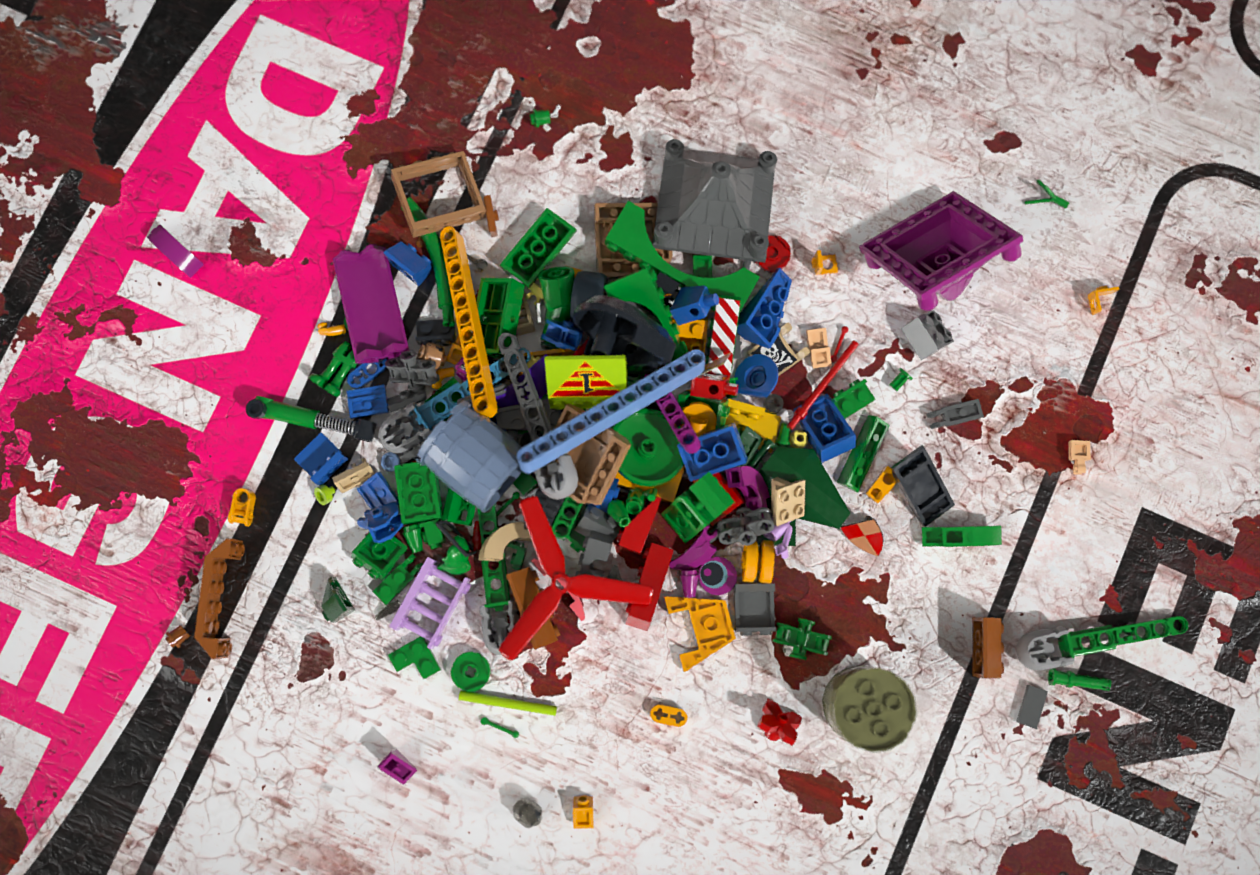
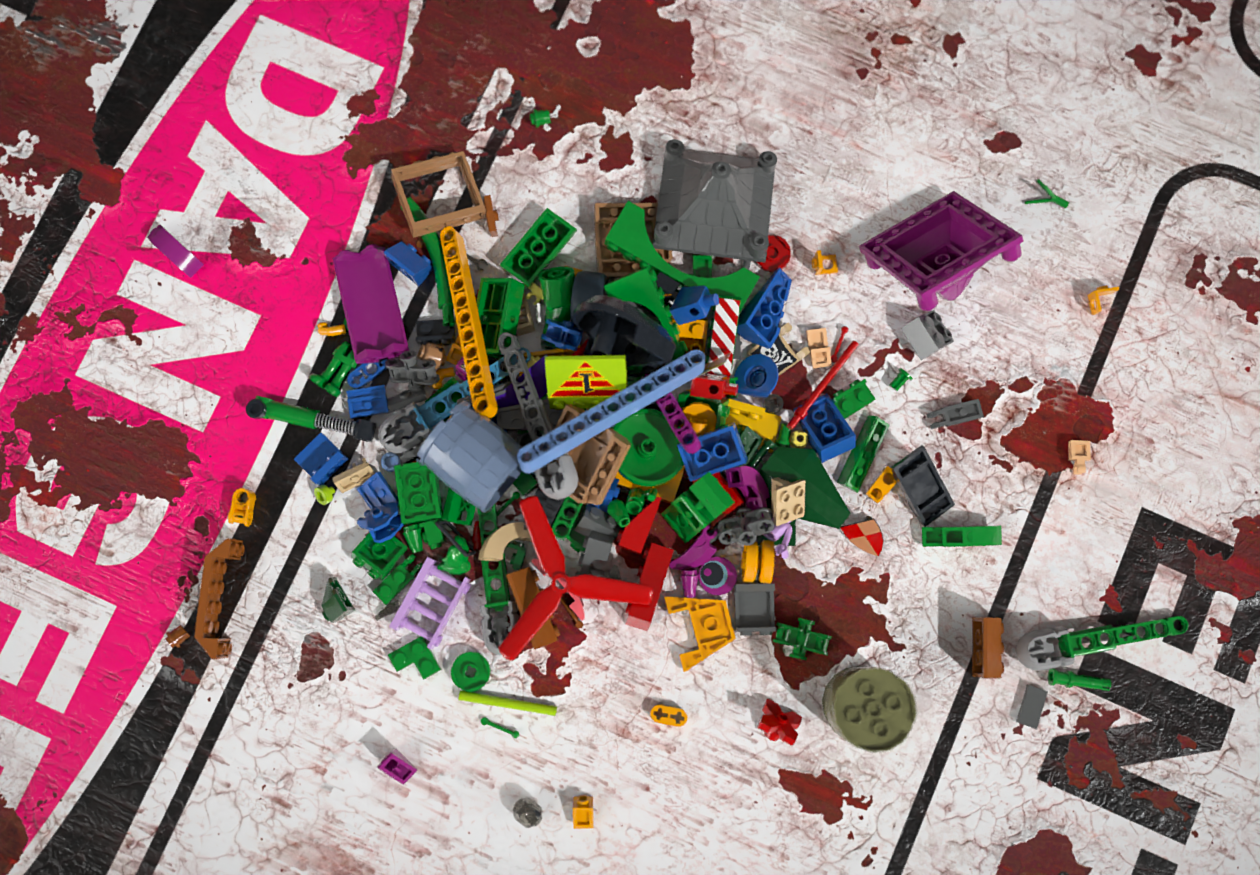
(579, 624): none -> dark orange hinge

